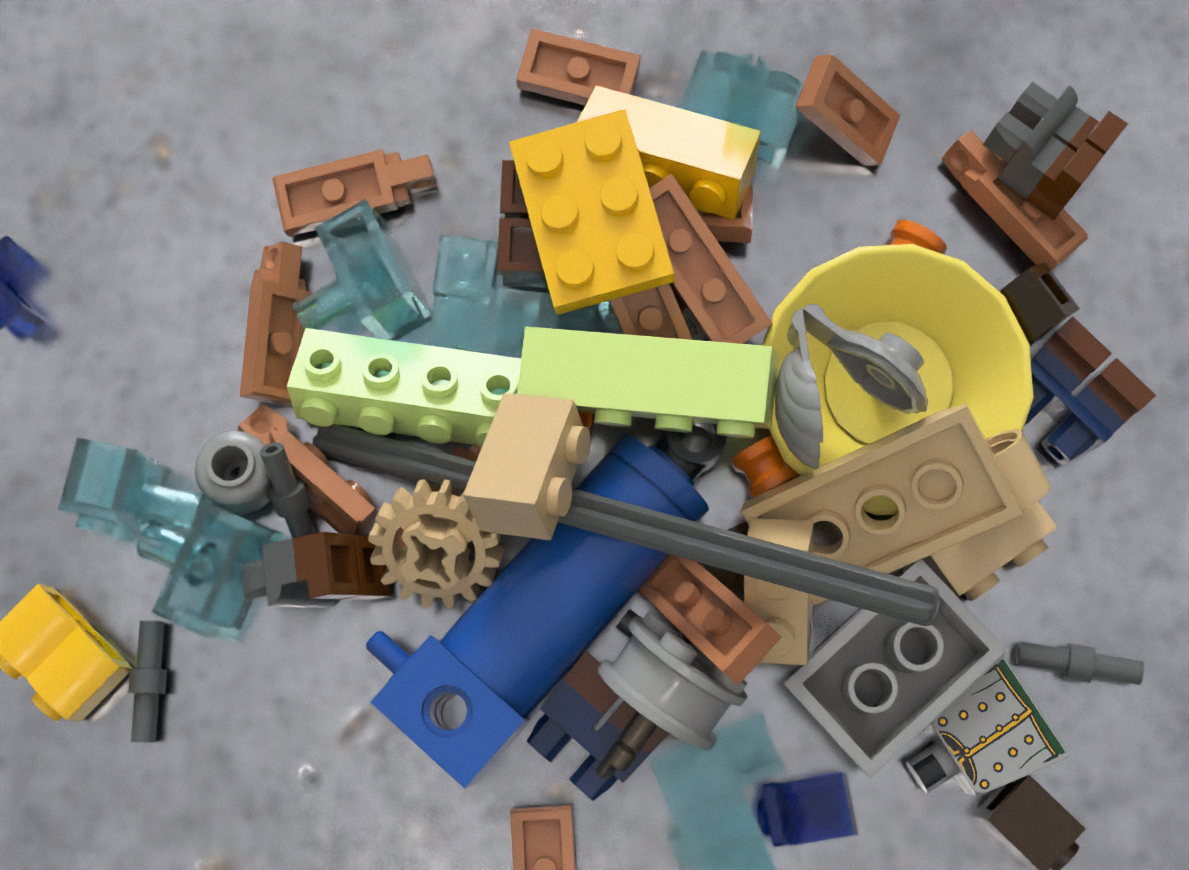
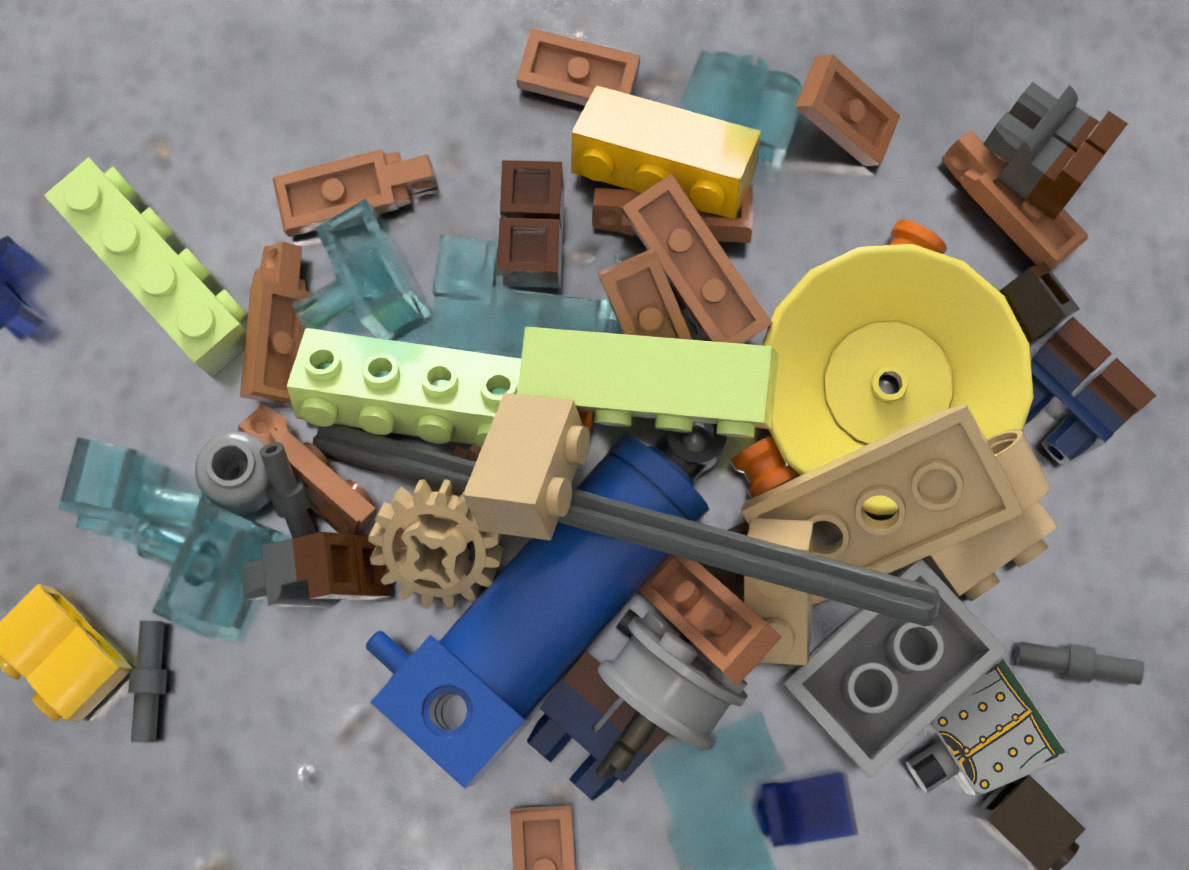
(157, 276): none -> yellowish green brick
(591, 212): yellow plate -> none
(881, 368): light grey animal -> none

